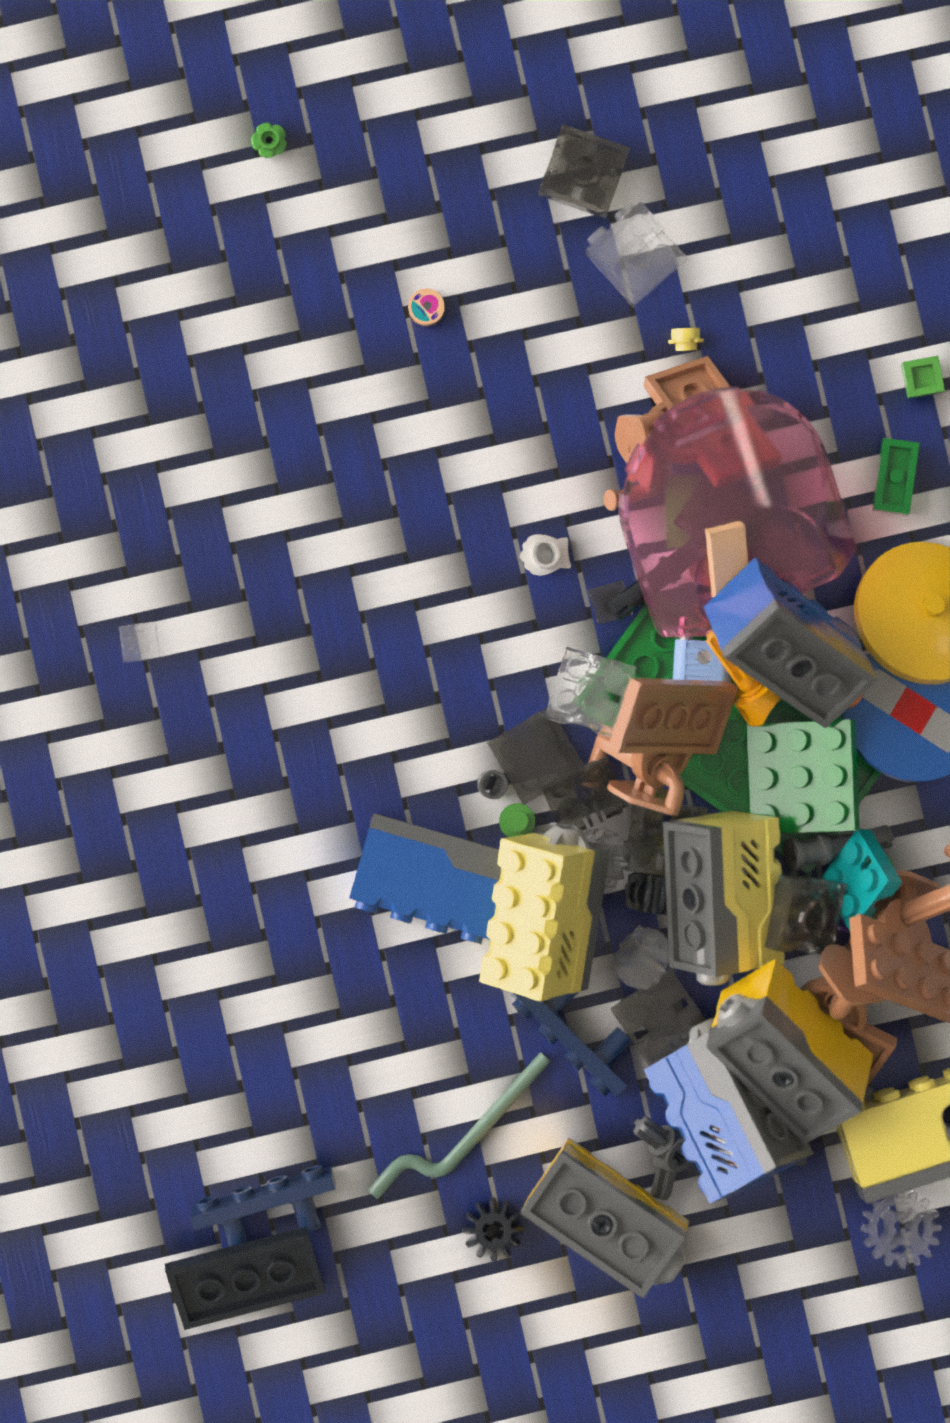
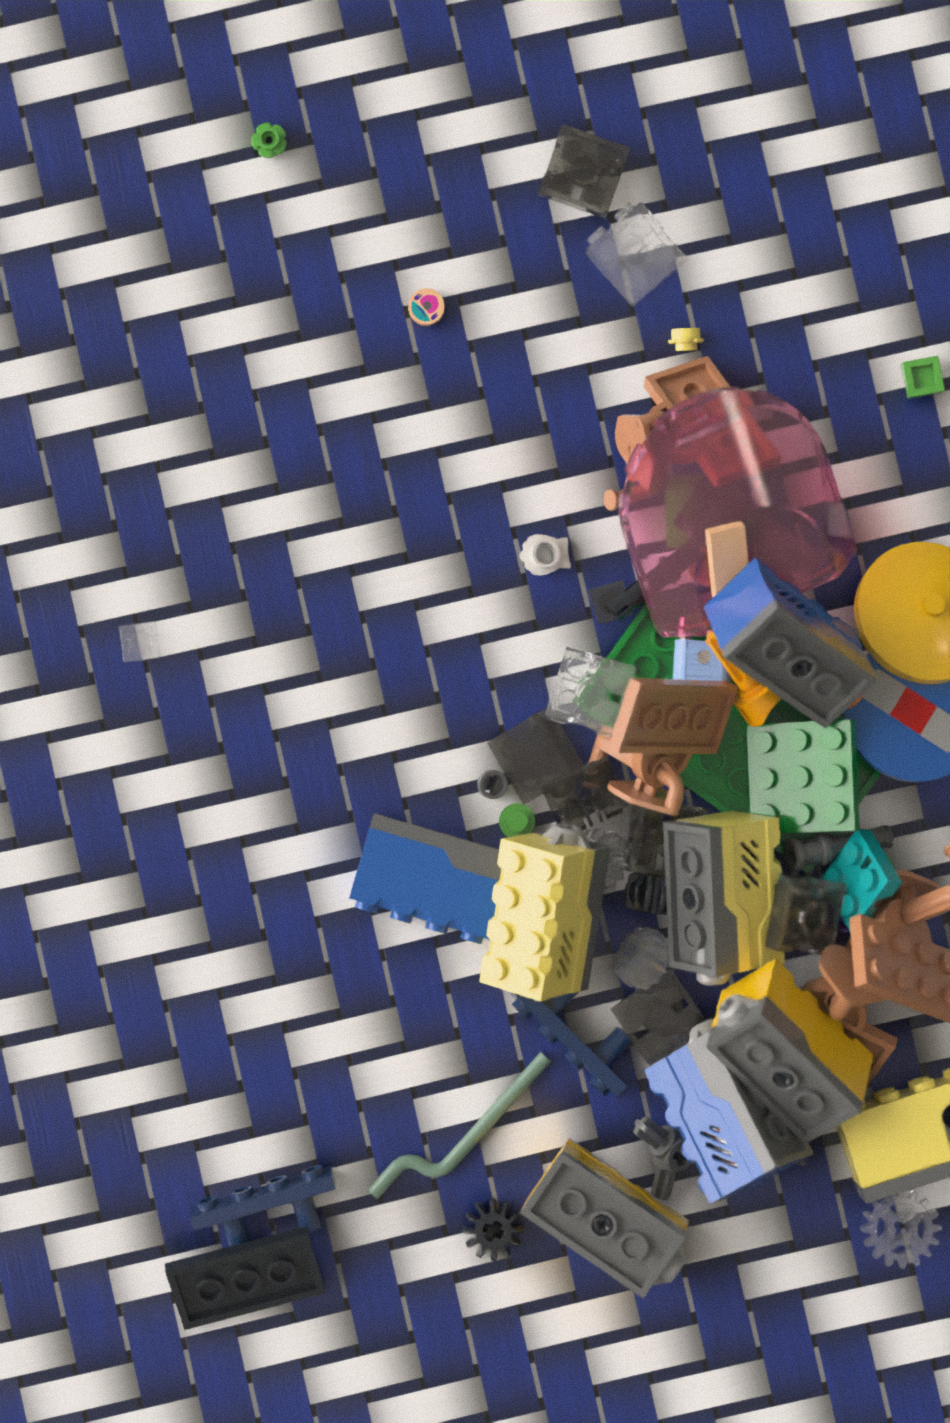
(895, 476): green plate -> none

